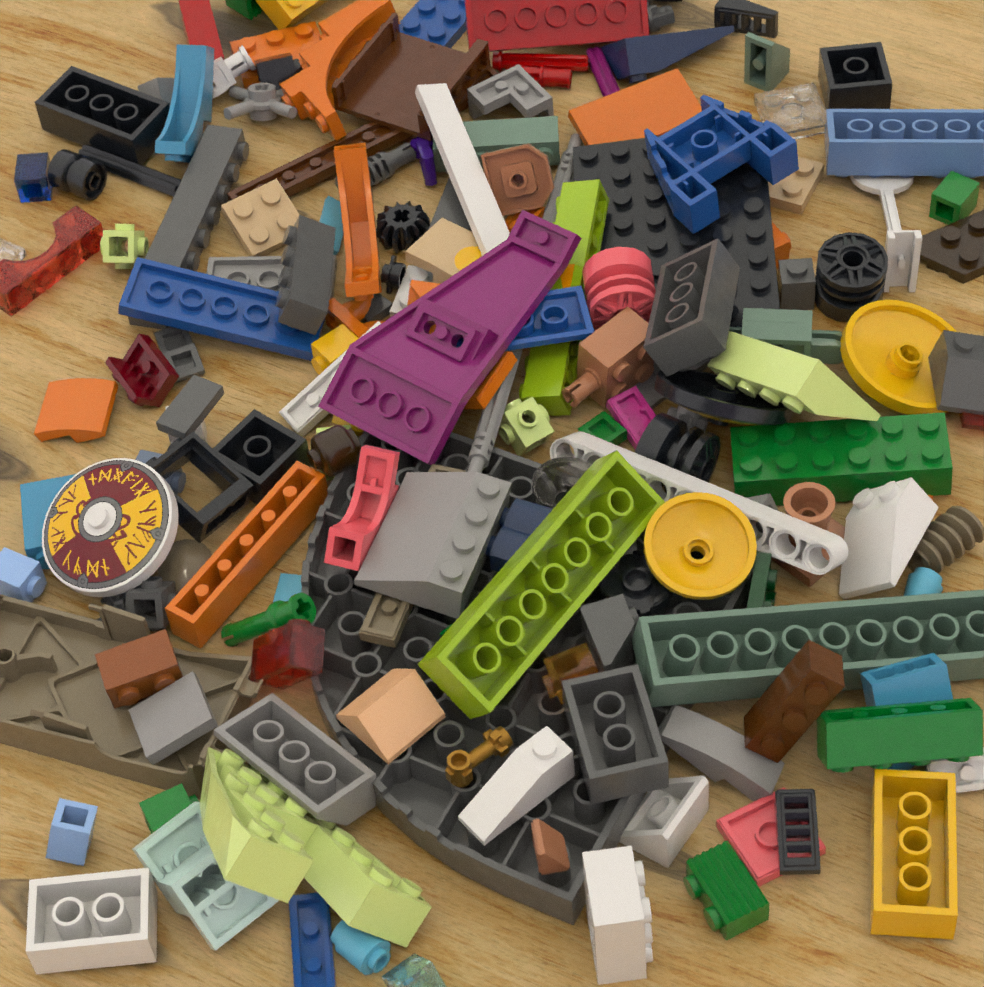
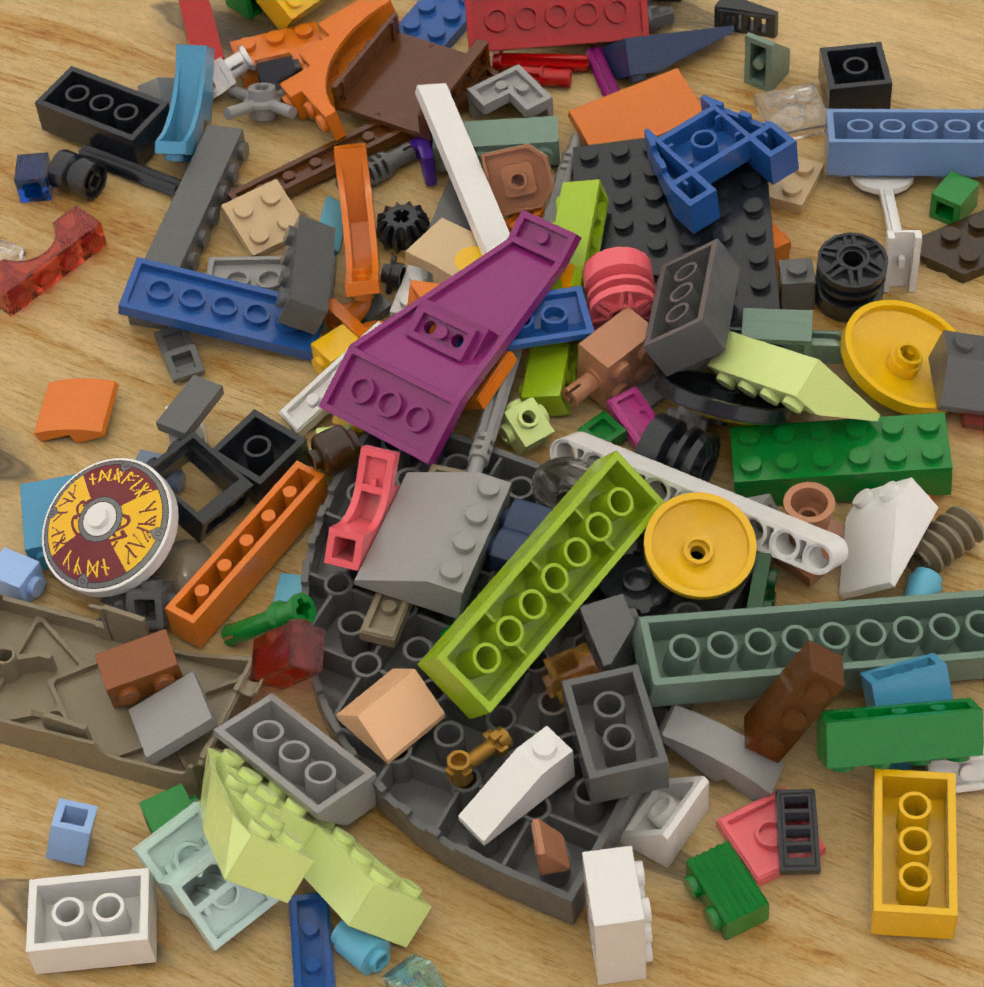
(113, 245): yellowish green brick -> none
(144, 372): dark red bracket -> none

